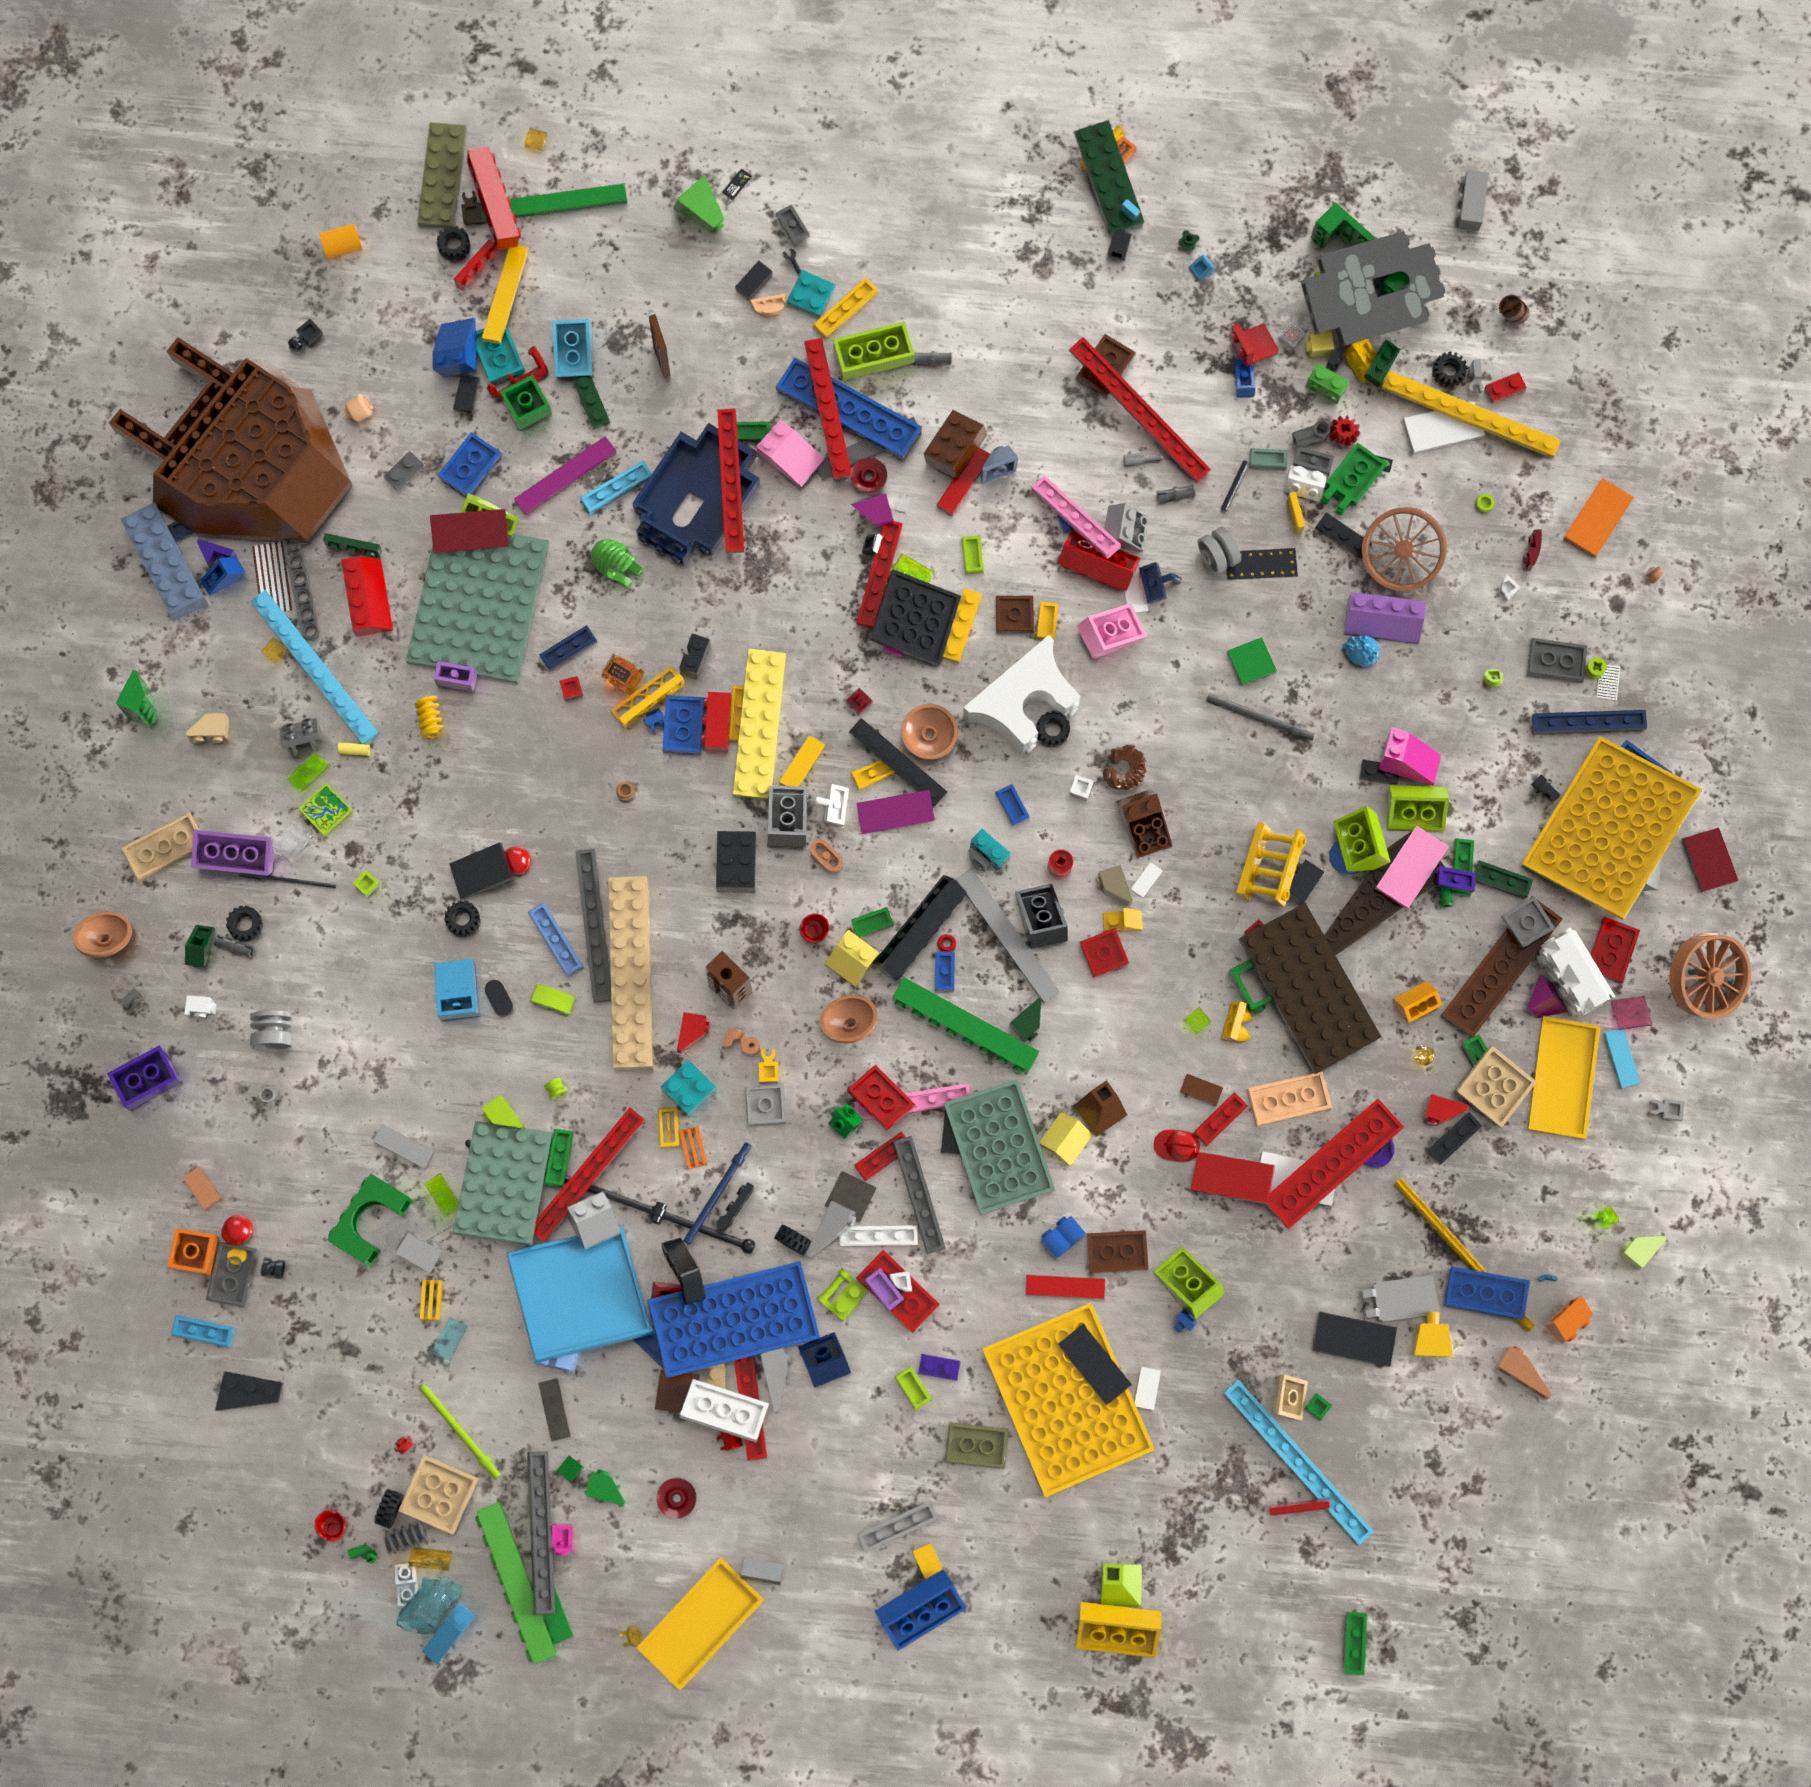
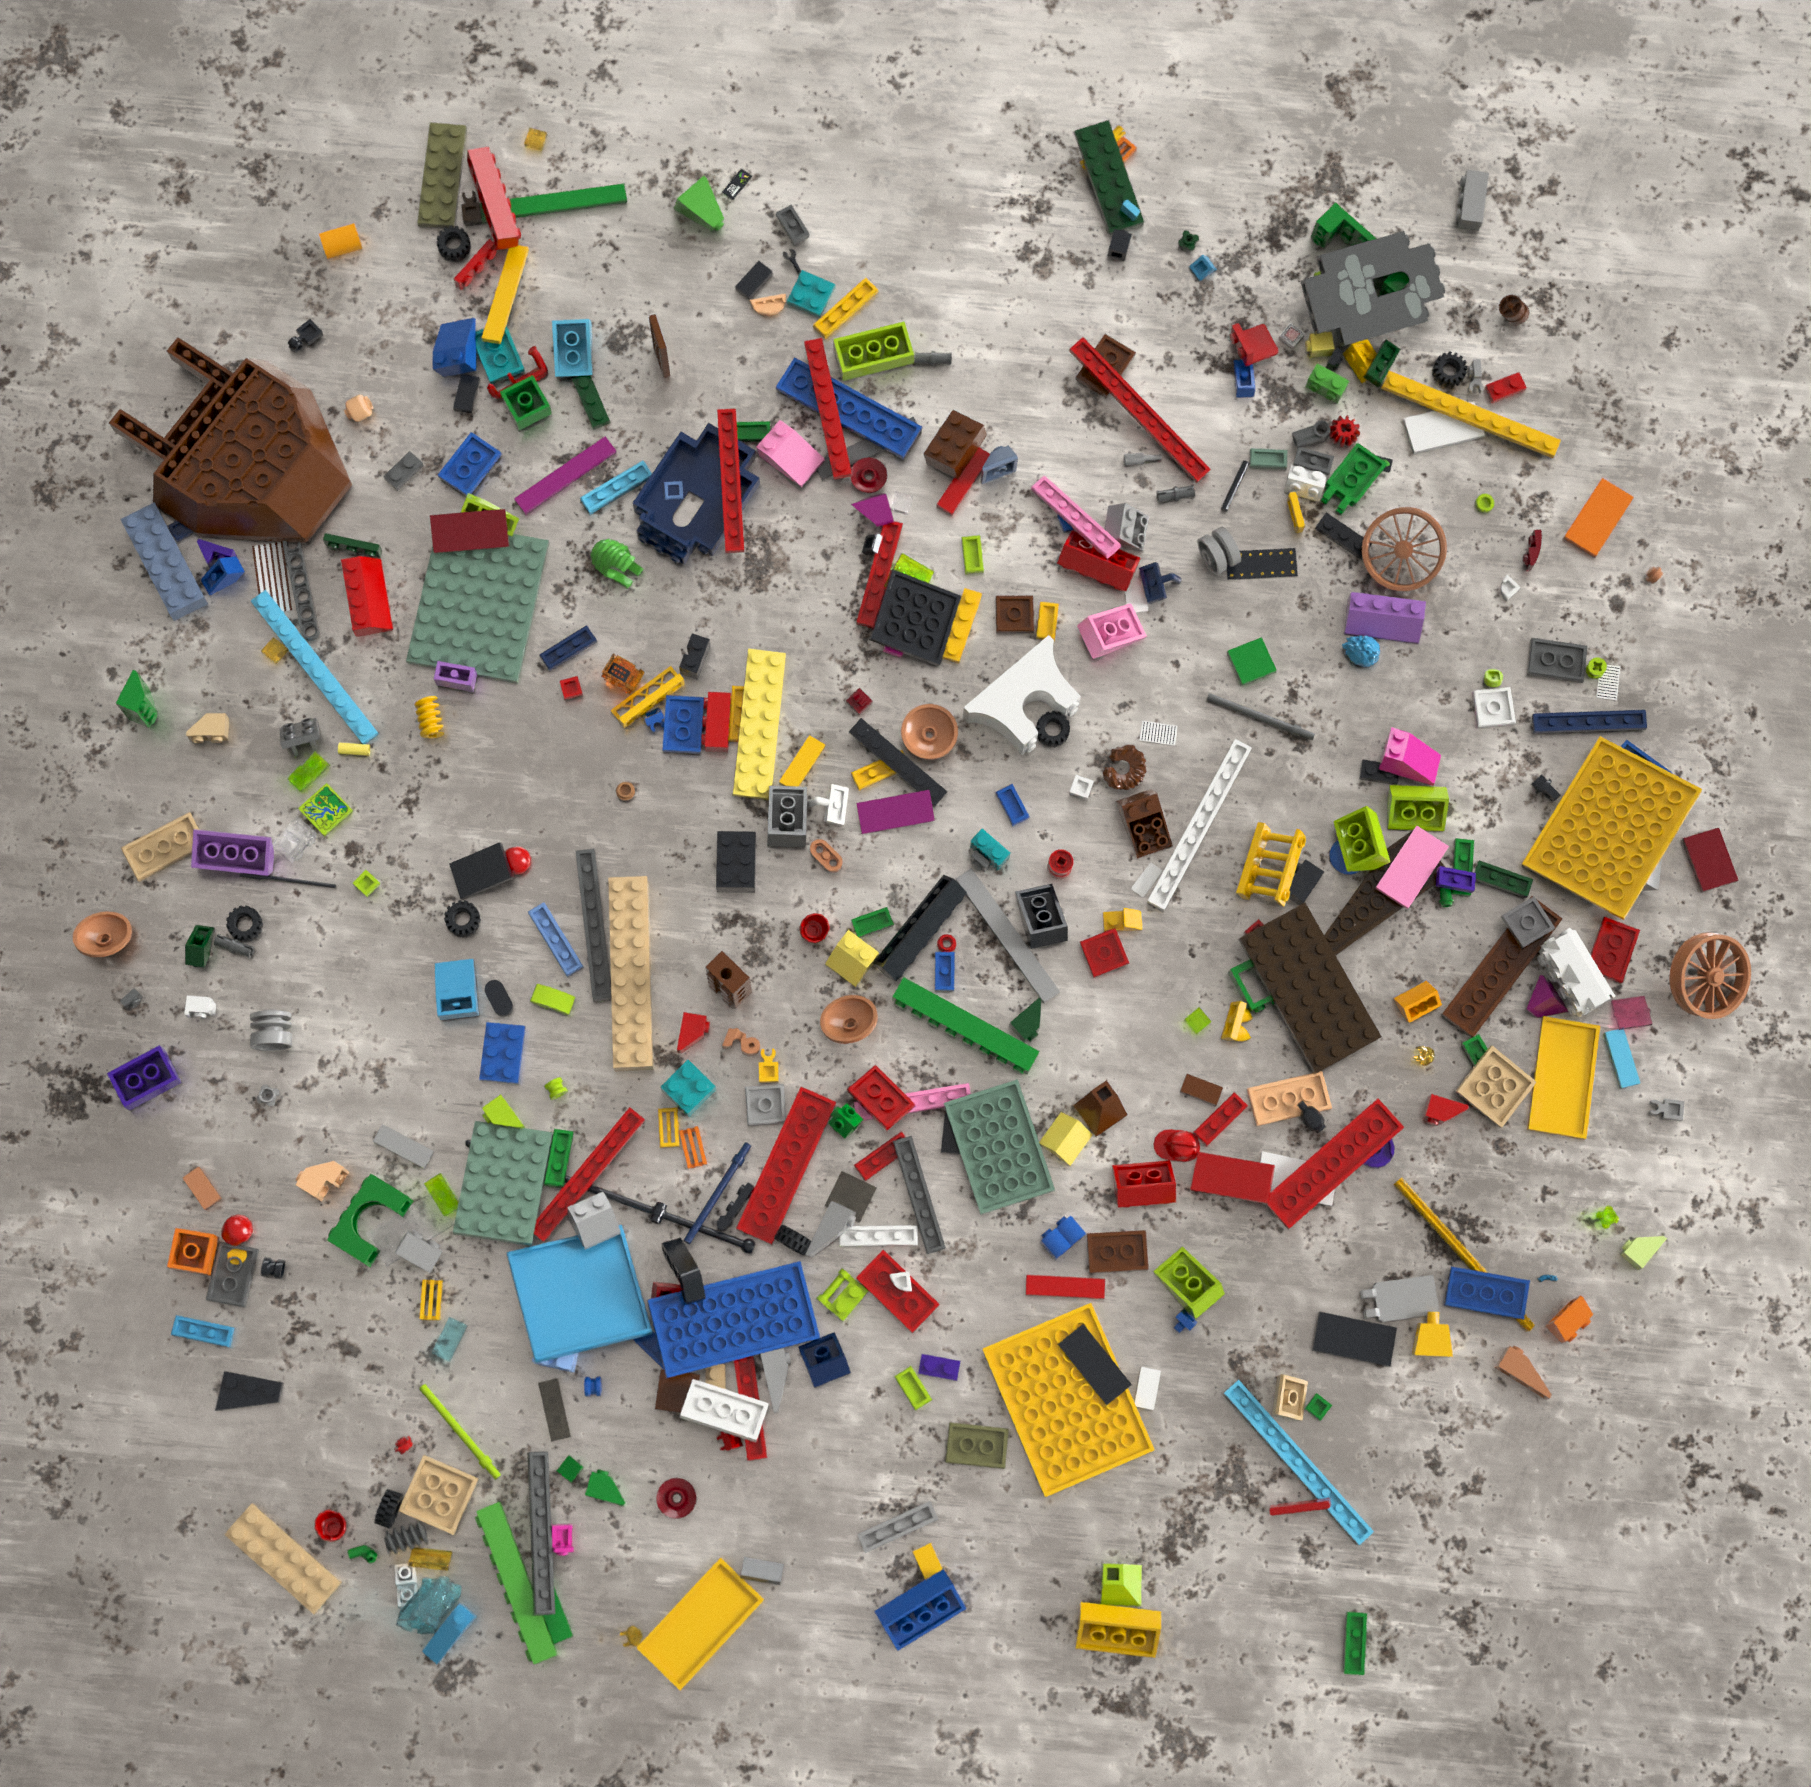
(283, 1558): none -> tan plate
(320, 1178): none -> light nougat piece
(502, 1053): none -> blue plate
(592, 1386): none -> blue wheel
(680, 496): none -> medium blue tile
(786, 1165): none -> red plate
(884, 1289): medium lavender tile -> none
(1114, 884): dark tan slope -> none
(1144, 1183): none -> red slope
(1158, 733): none -> white sticker
(1199, 825): none -> white plate
(1311, 1117): none -> black plant
(1454, 1138): black plate -> none
(1493, 707): none -> white tile

